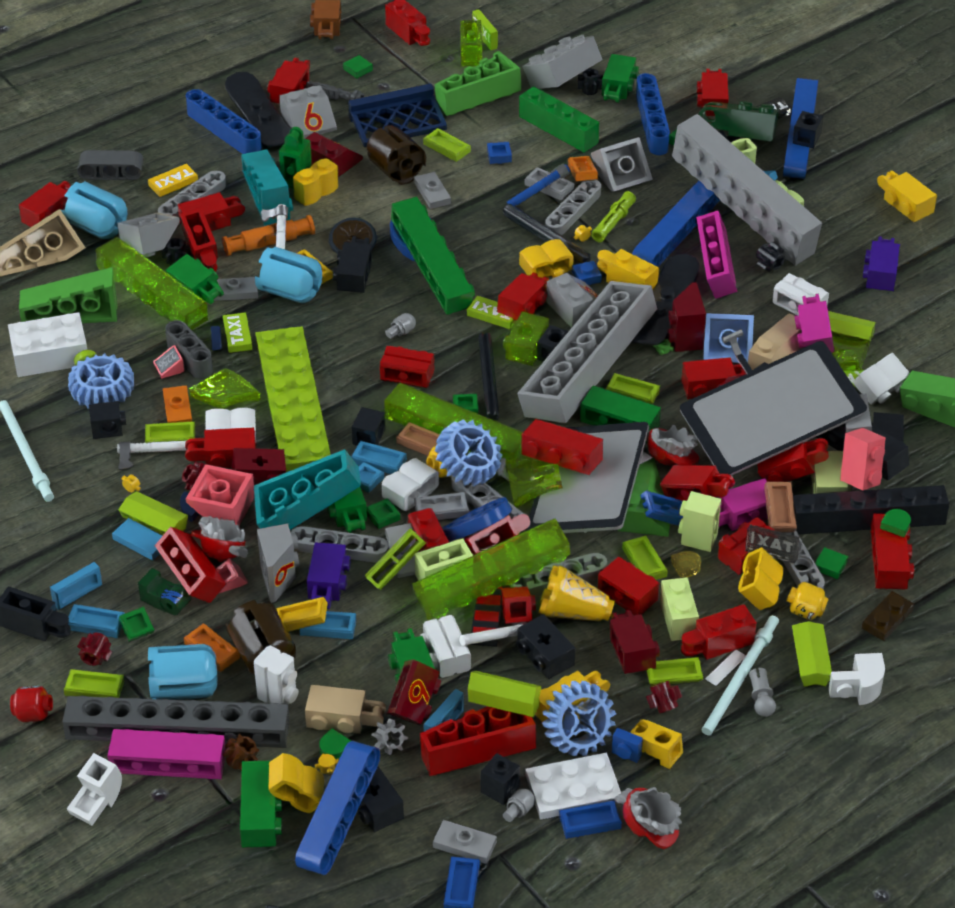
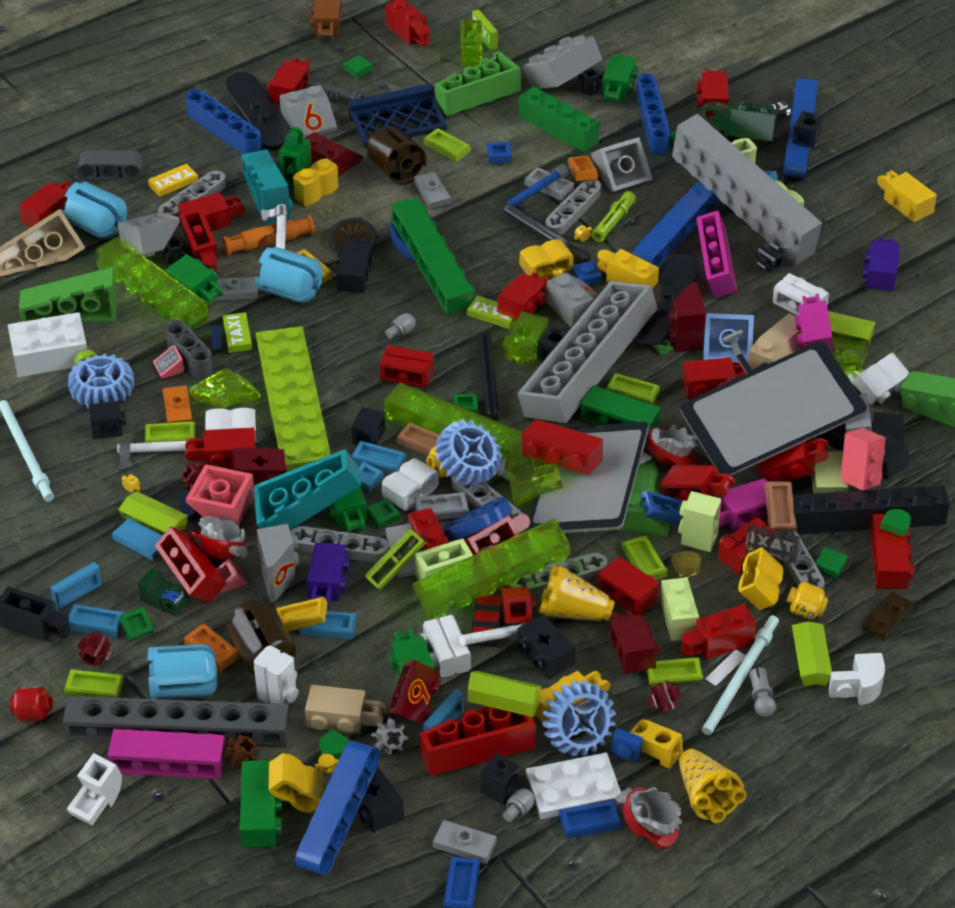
(710, 786): none -> yellow cone

